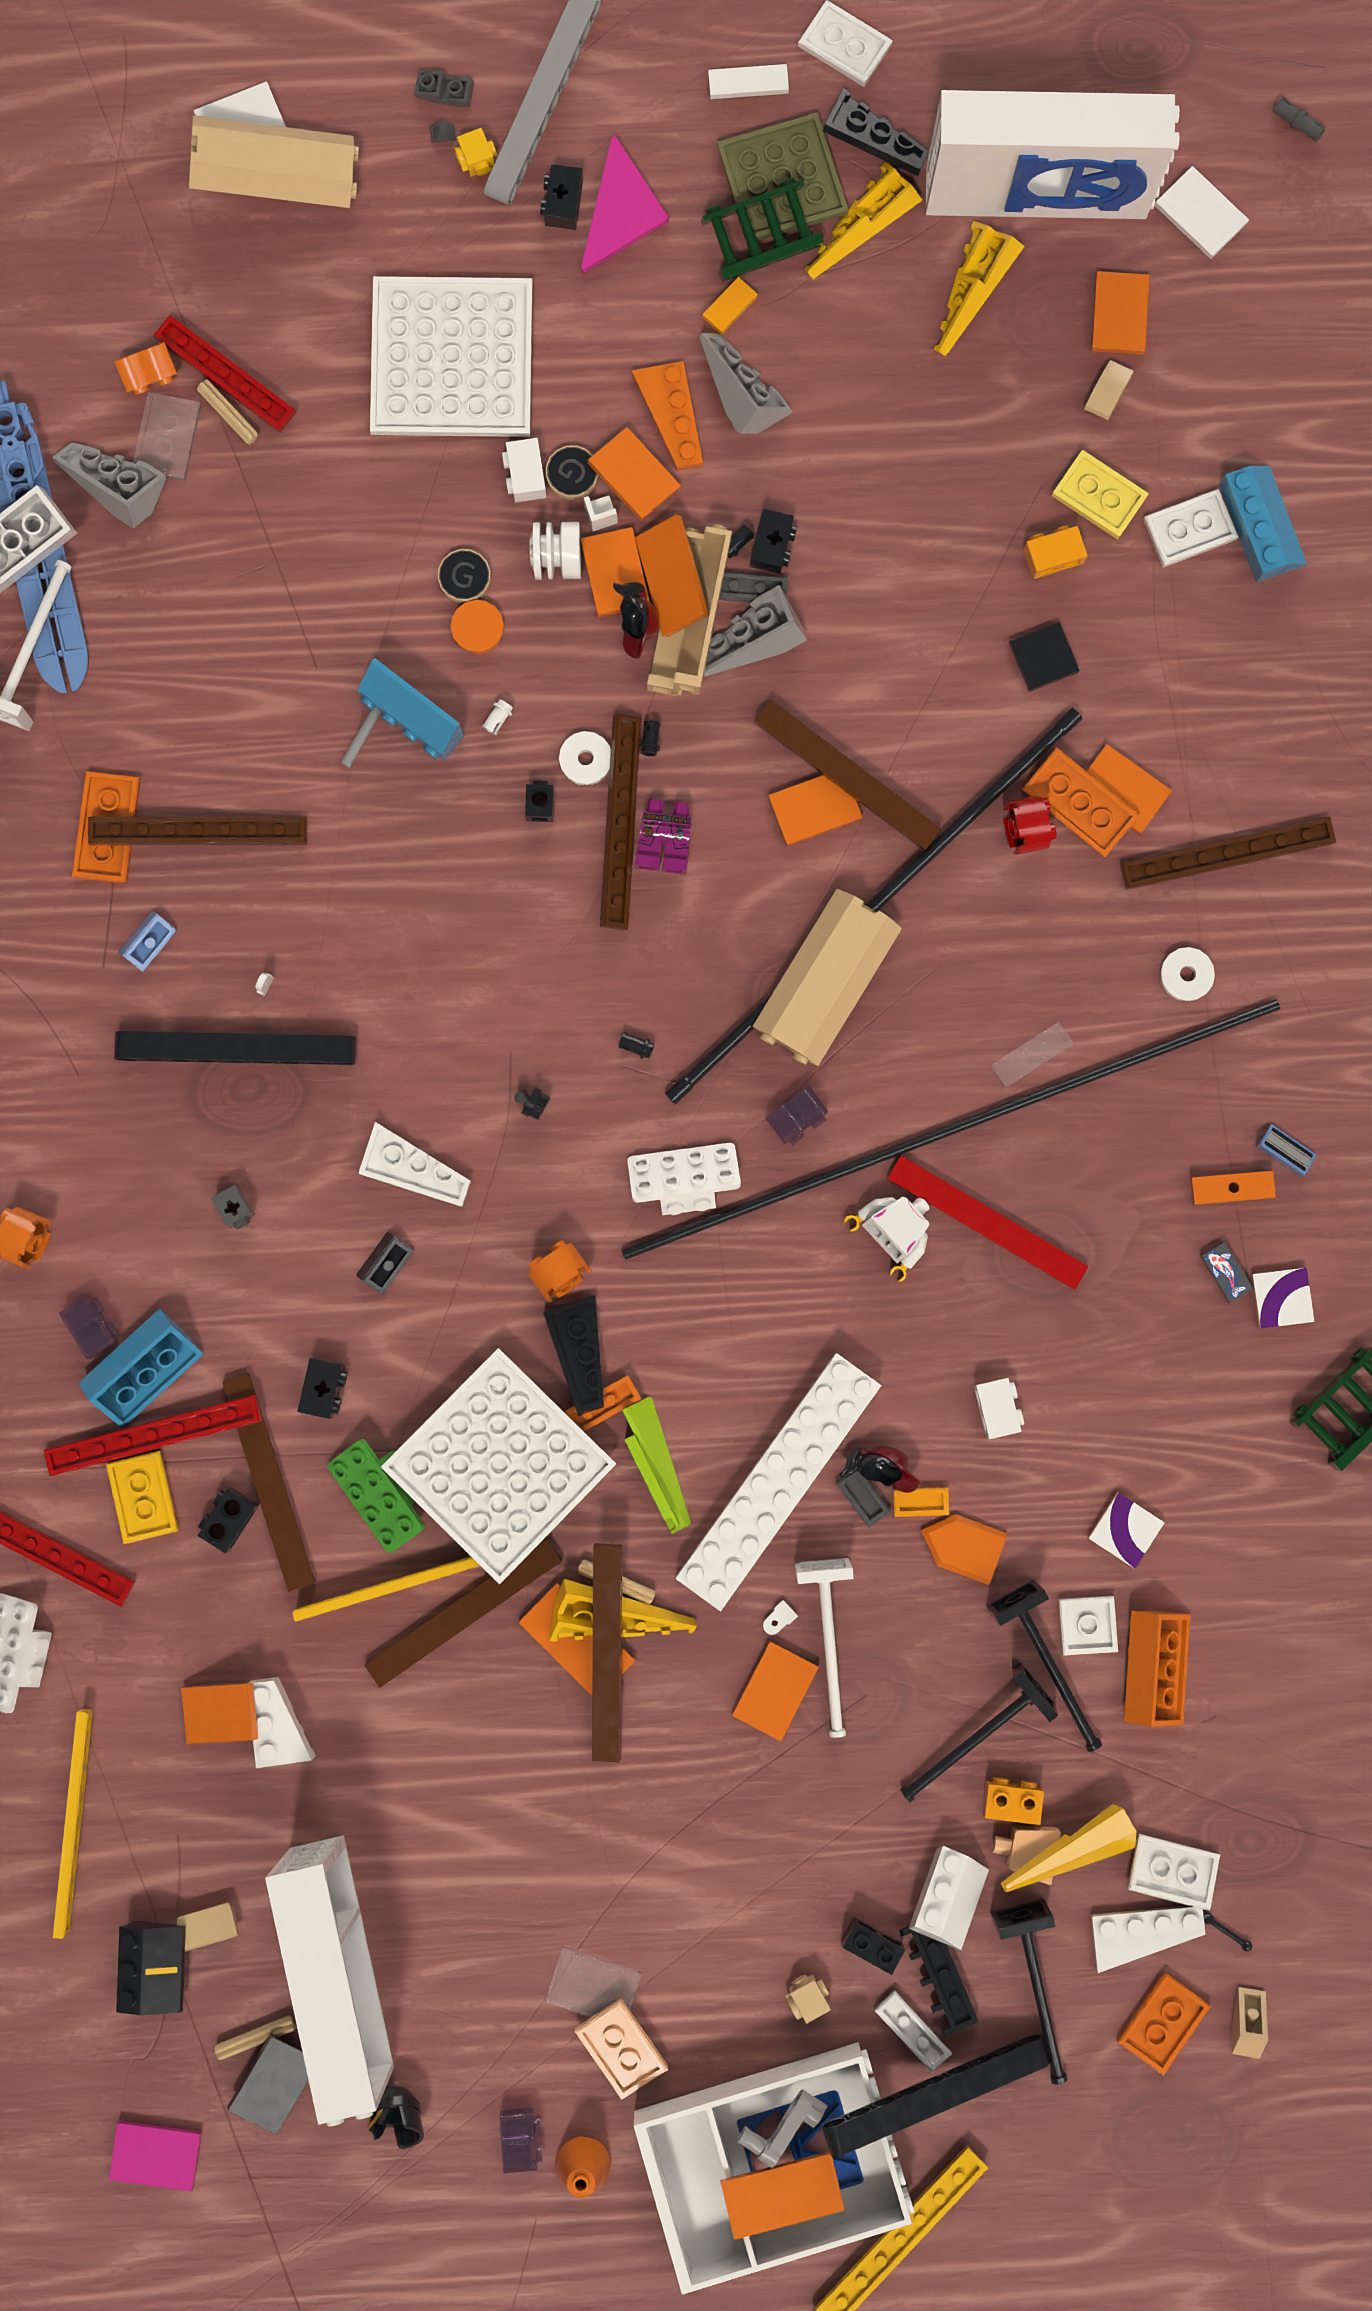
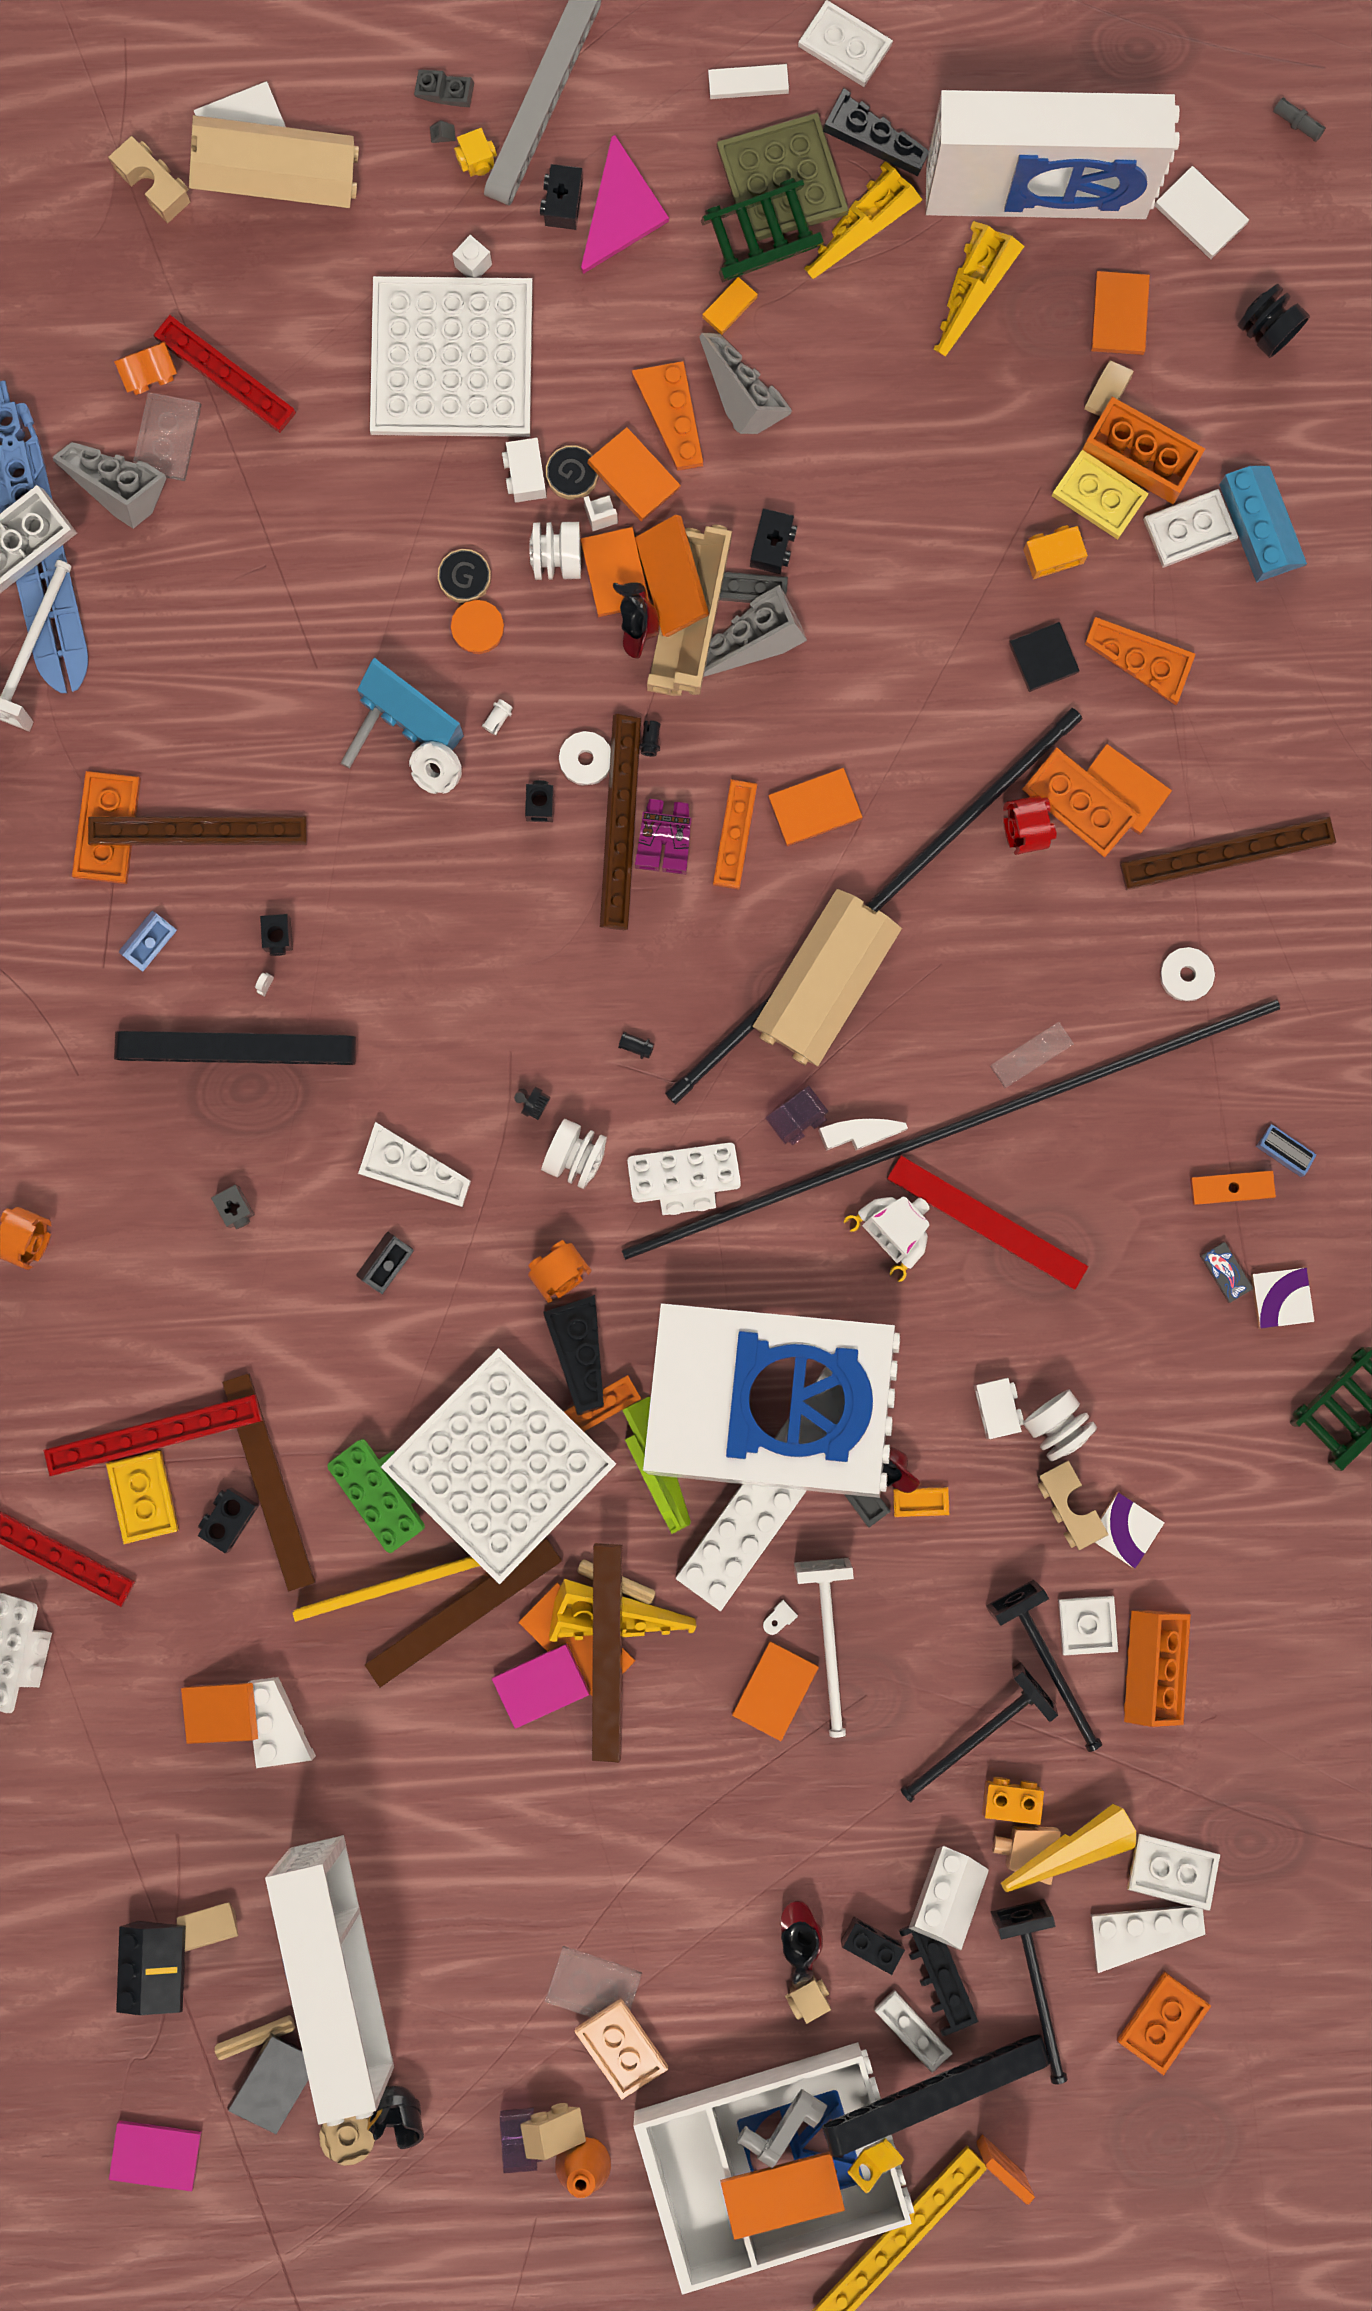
(73, 1823): yellow tile -> none
(89, 1327): clear purple brick -> none
(135, 162): none -> tan arch
(140, 1368): dark azure slope -> none
(227, 412): tan axle -> none
(276, 922): none -> black brick
(316, 1374): black brick -> none
(347, 2141): none -> tan tile
(446, 761): none -> white tile
(472, 258): none -> white brick
(540, 1685): none -> dark pink tile
(552, 2132): none -> tan brick
(574, 1154): none -> white wheel
(702, 1395): none -> white panel
(735, 834): none -> orange tile
(739, 540): black pin -> none
(800, 1940): none -> black hair
(847, 775): reddish brown tile -> none
(859, 1131): none -> white slope
(878, 2158): none -> yellow bracket
(965, 1547): orange tile -> none
(1005, 2170): none -> orange tile
(1059, 1424): none -> white wheel
(1082, 1529): none -> tan arch
(1143, 450): none -> orange slope
(1148, 660): none -> orange wing
(1246, 1945): black hinge -> none
(1249, 2023): tan slope -> none
(1273, 320): none -> black wheel

